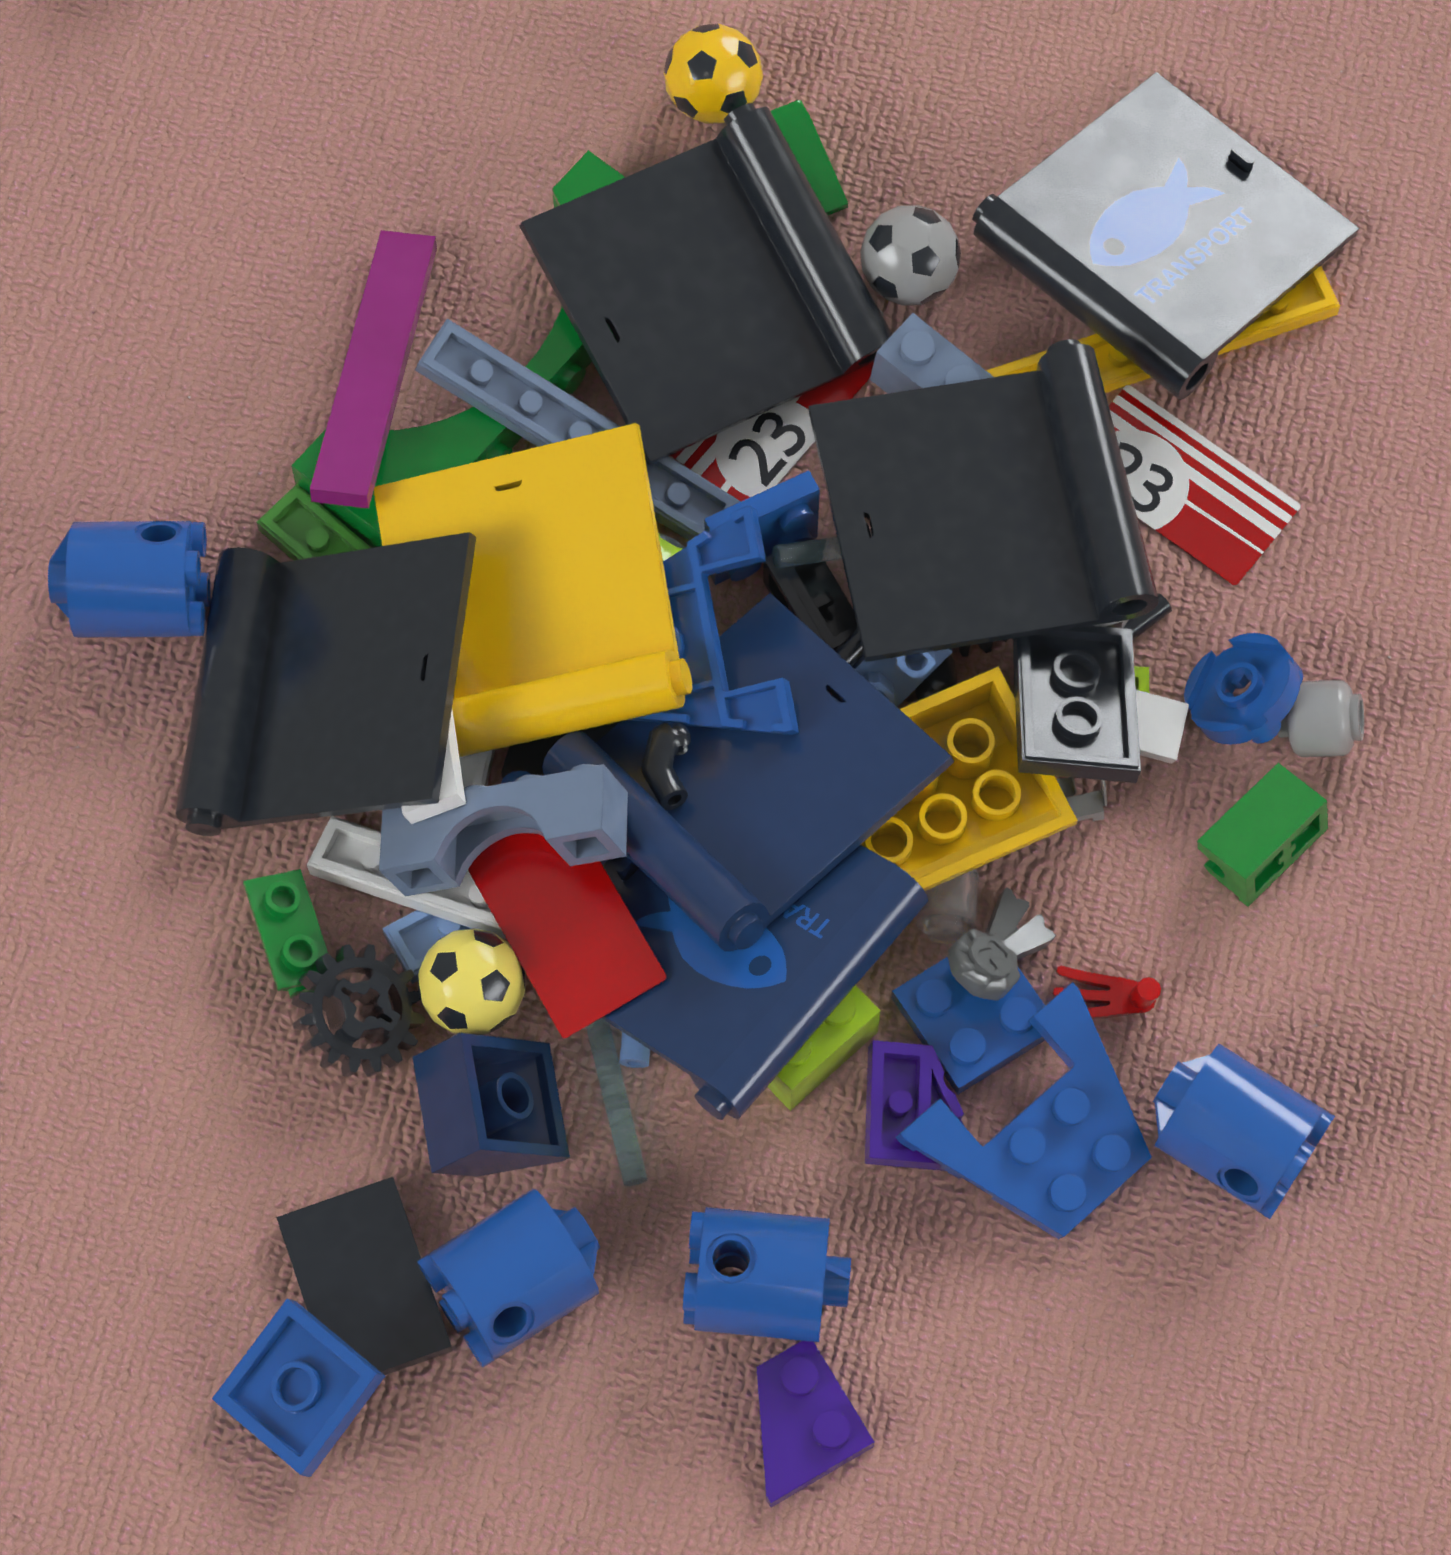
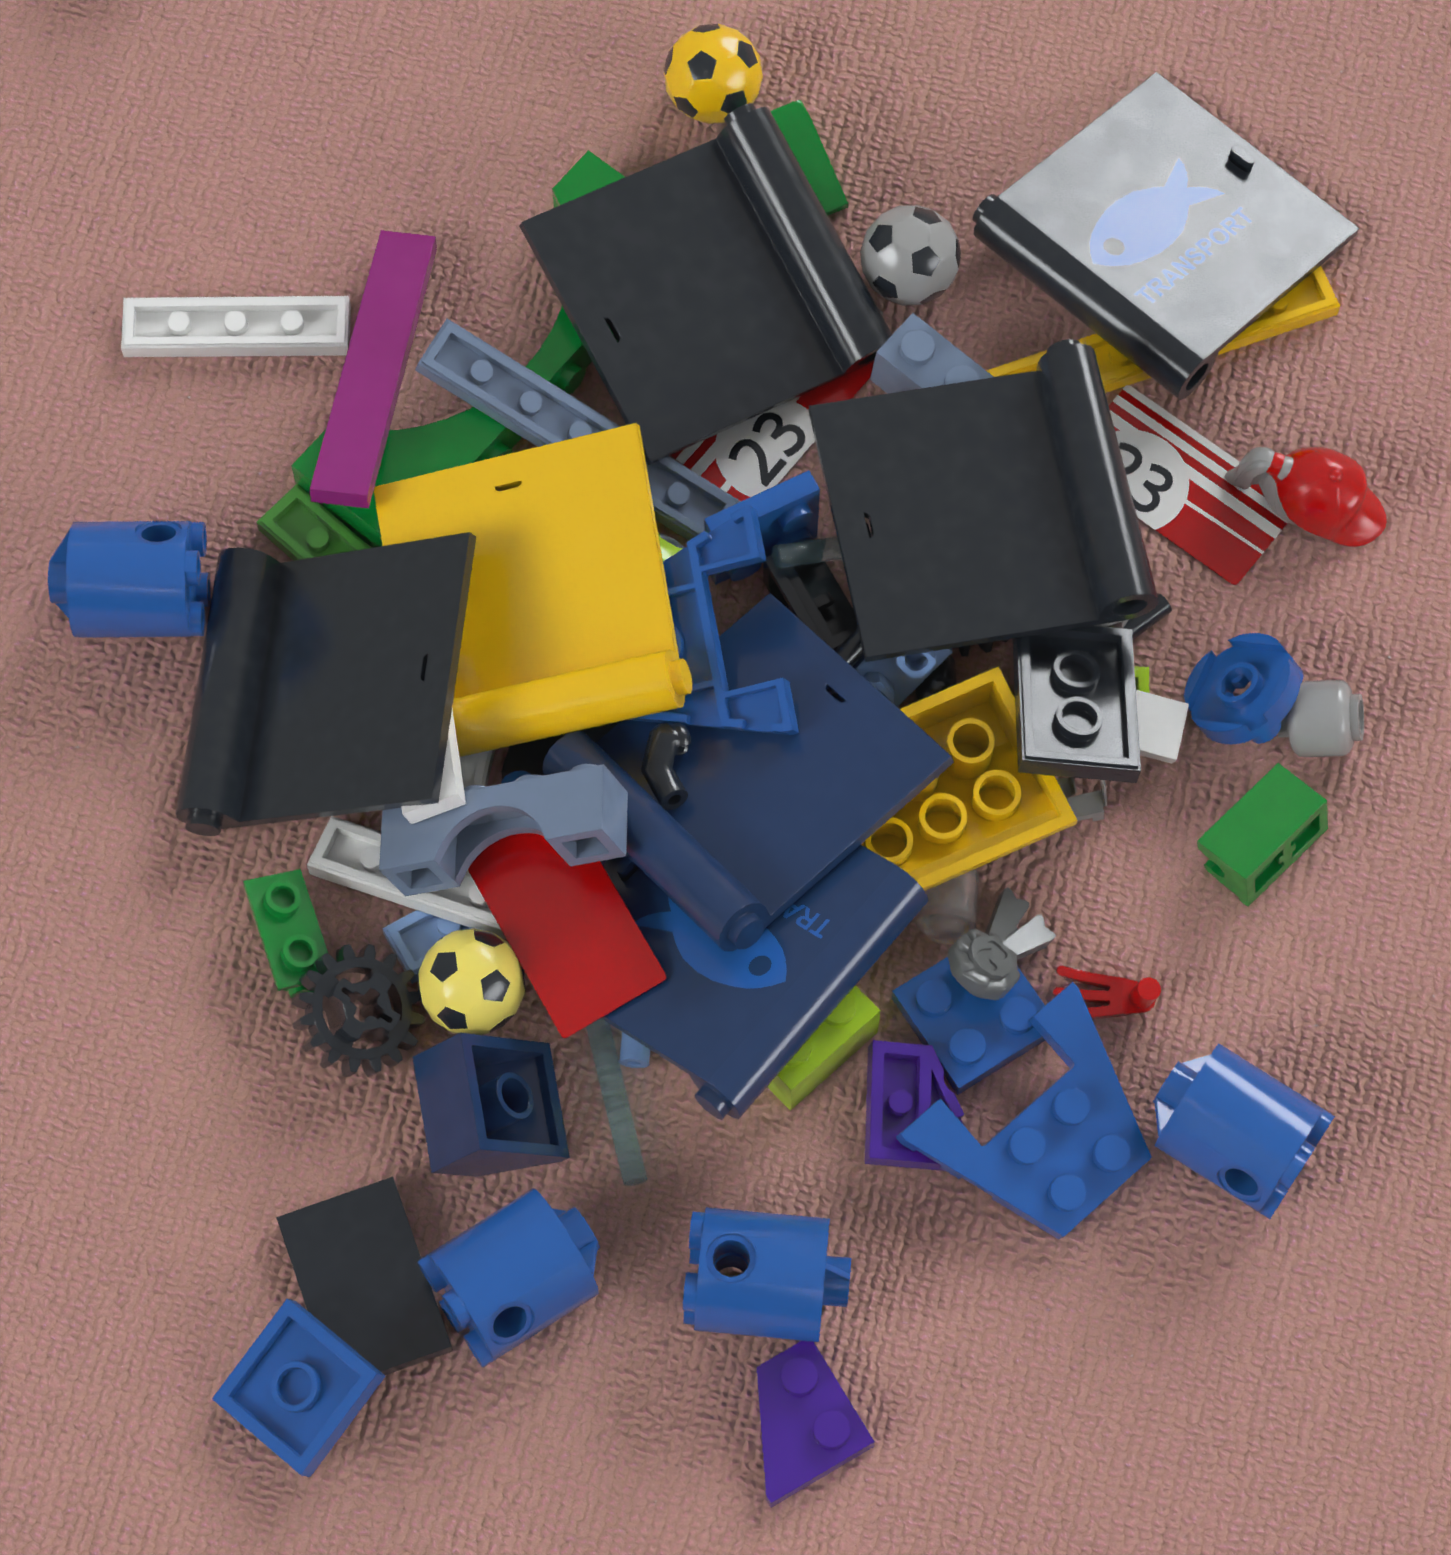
(236, 326): none -> white tile
(1315, 491): none -> red hair

